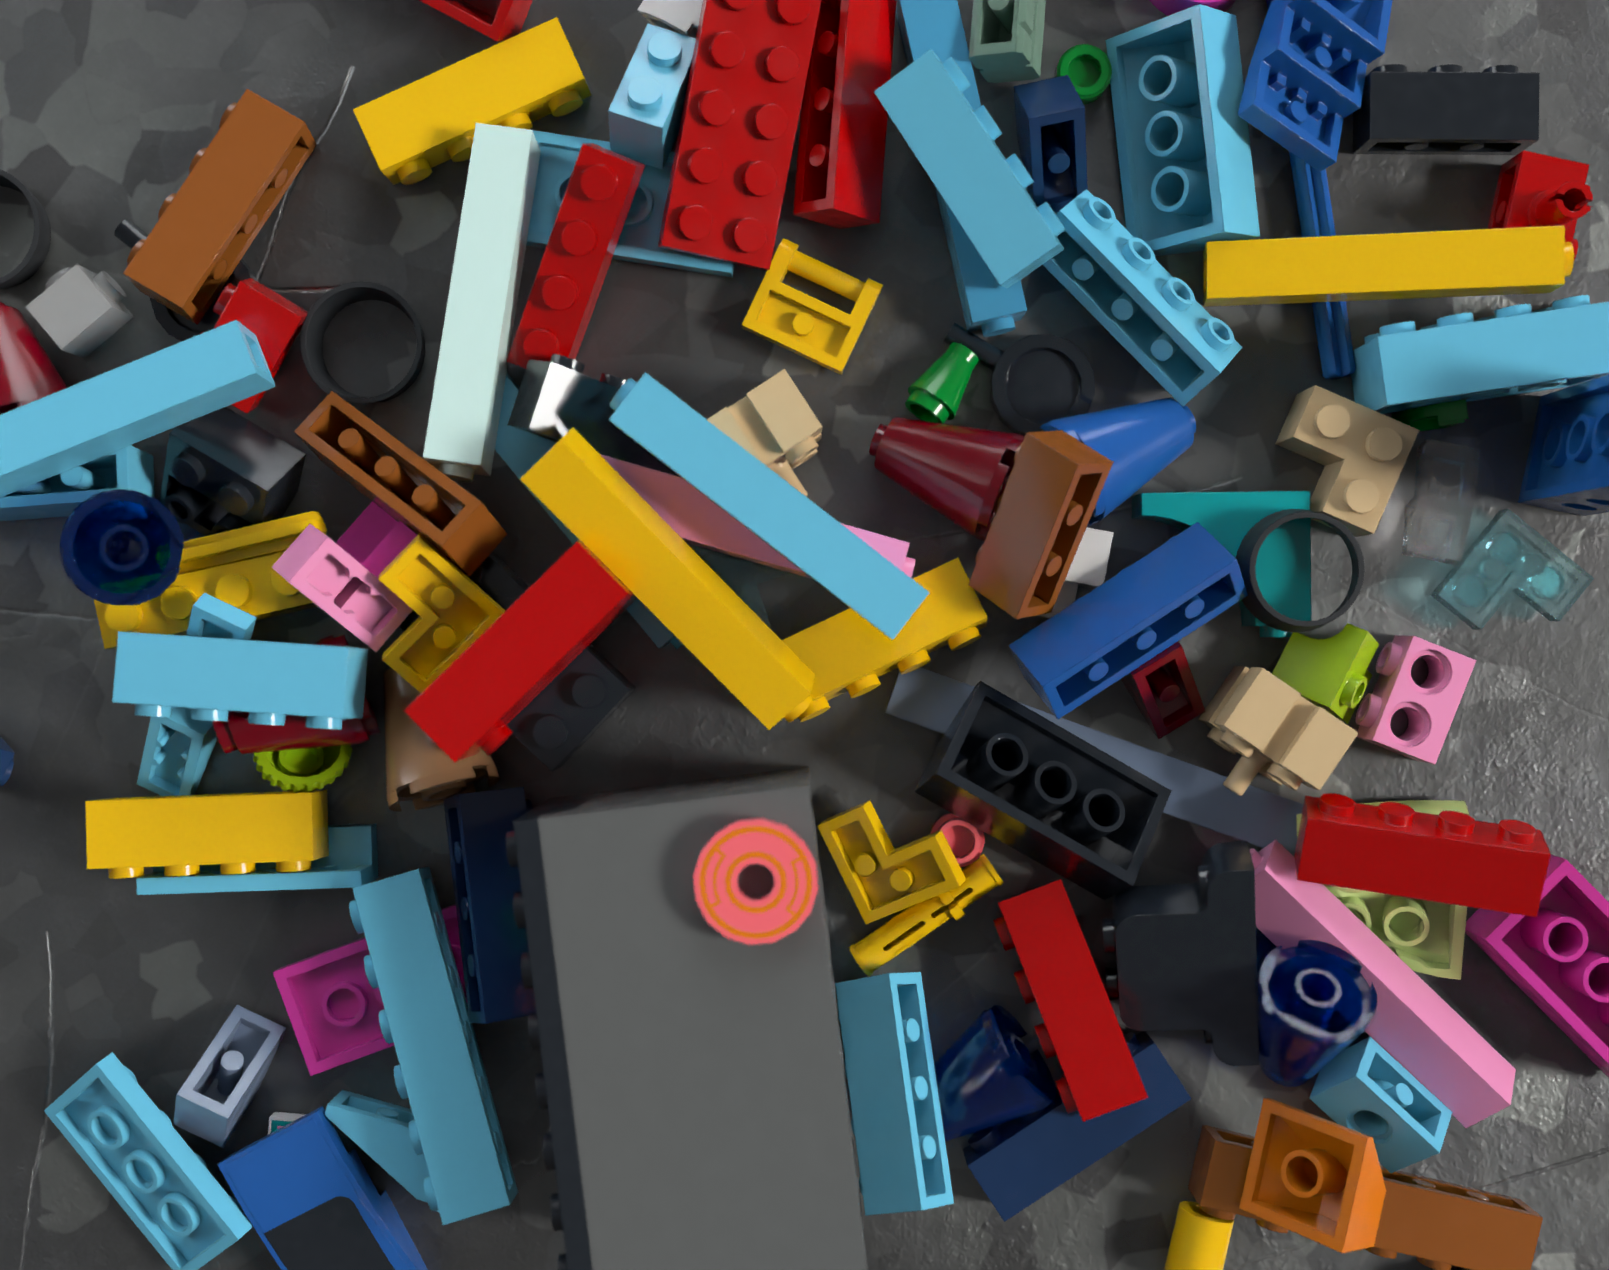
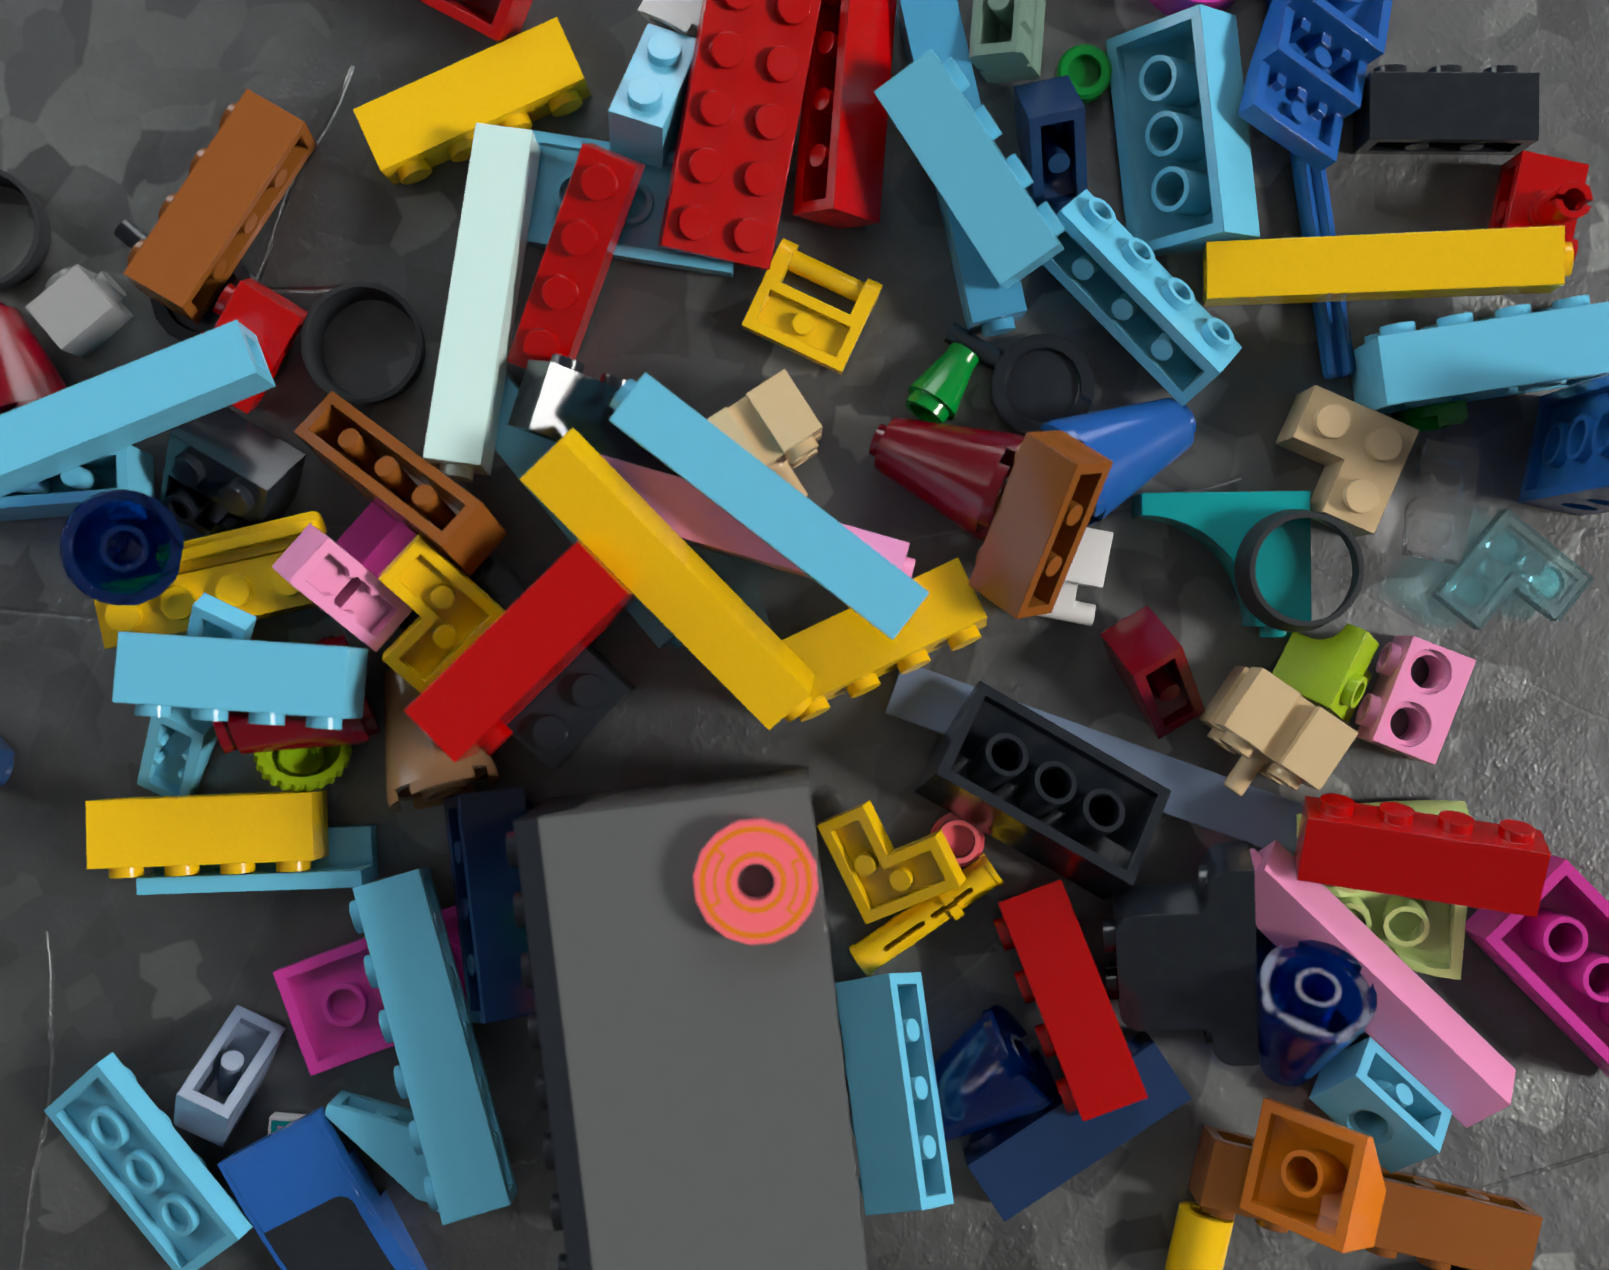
(1129, 619): blue brick -> none

